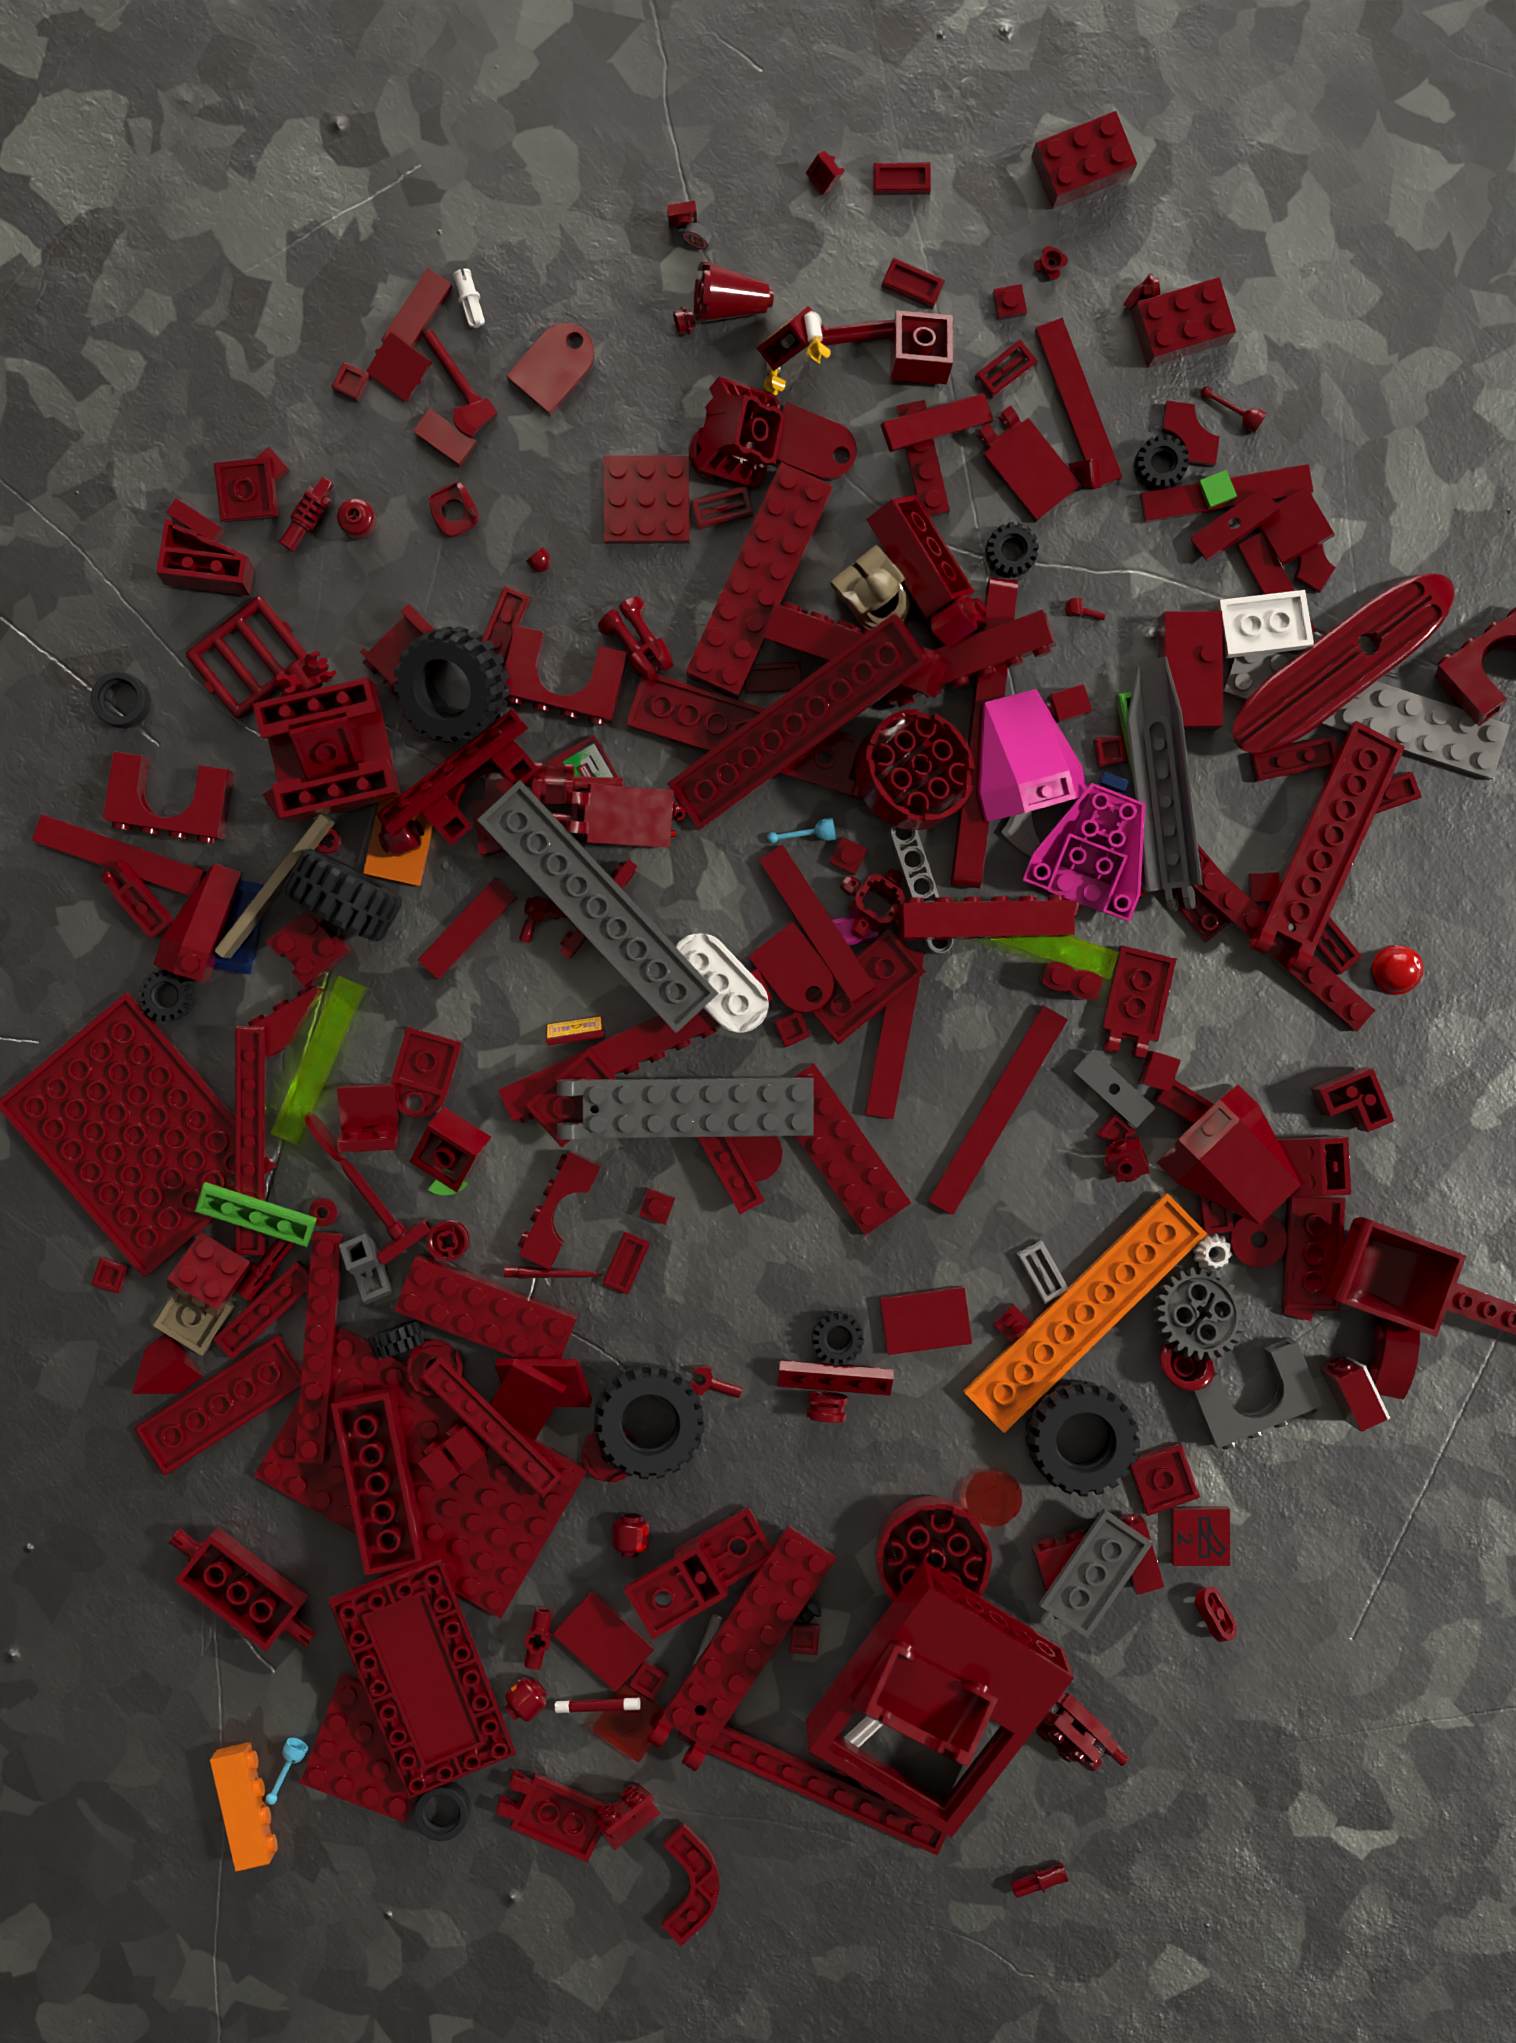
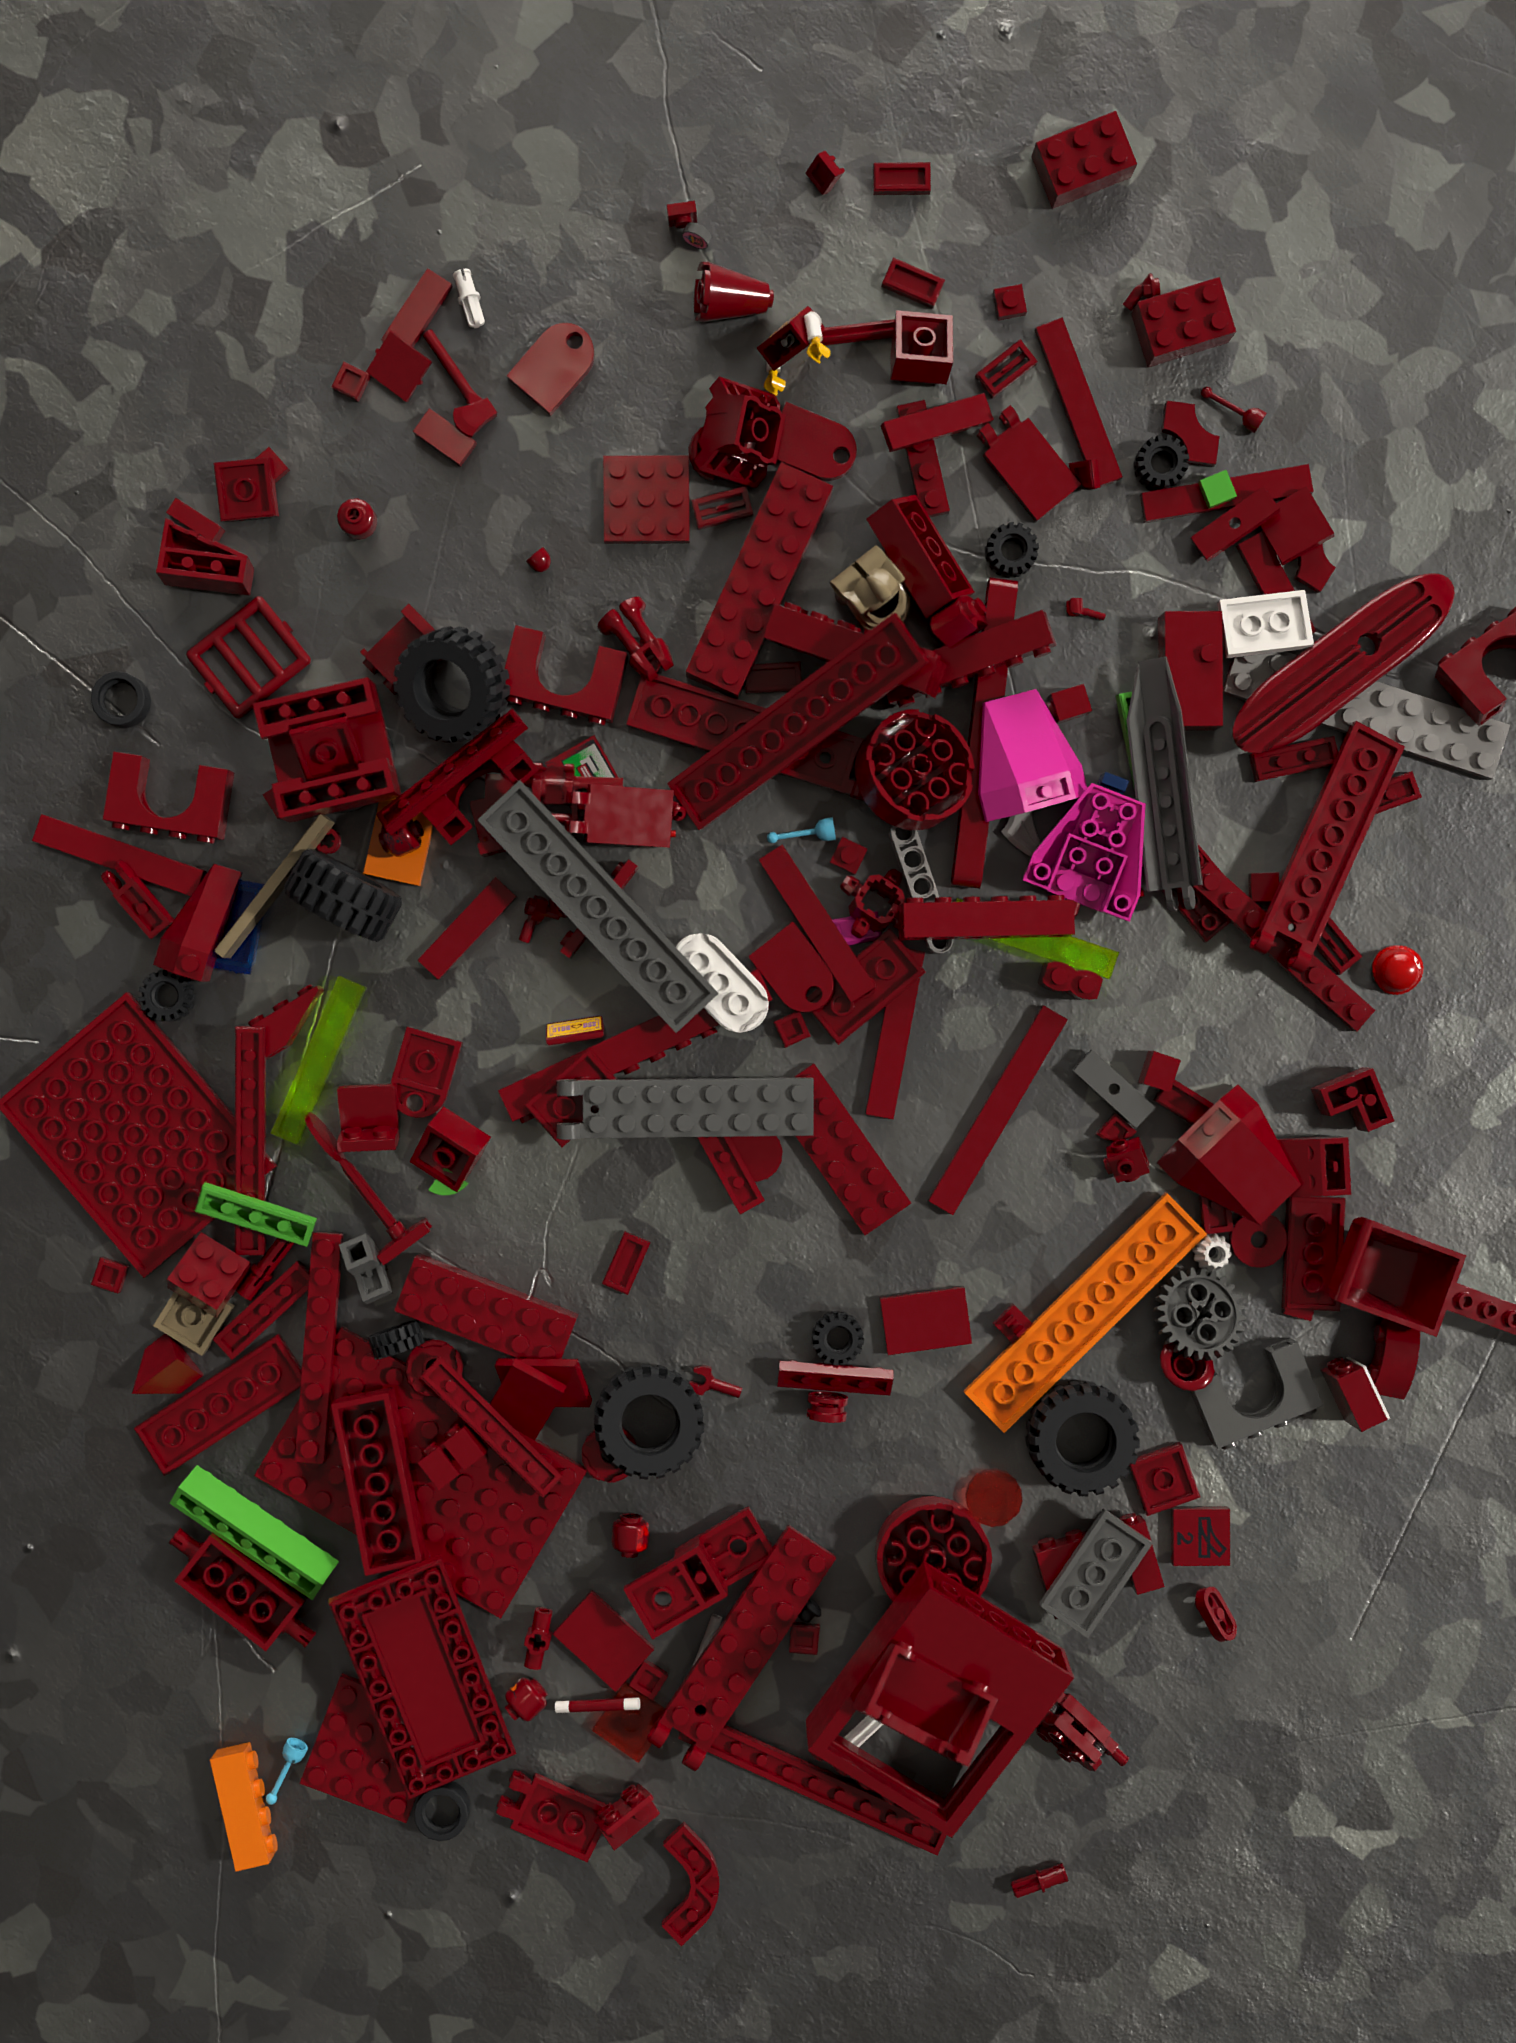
(254, 1532): none -> bright green brick
(304, 675): dark red pin -> none
(307, 513): dark red hinge -> none
(309, 947): dark red piece -> none
(331, 1209): dark red plate -> none
(448, 1240): dark red wheel -> none
(458, 492): dark red piece -> none
(506, 614): dark red tile -> none
(524, 1272): dark red bar -> none
(543, 1241): dark red arch -> none
(657, 1206): dark red plate -> none
(684, 321): dark red plate -> none
(1030, 1250): light grey tile -> none
(1054, 255): dark red plate -> none
(1110, 751): dark red tile -> none
(1137, 999): dark red tile -> none

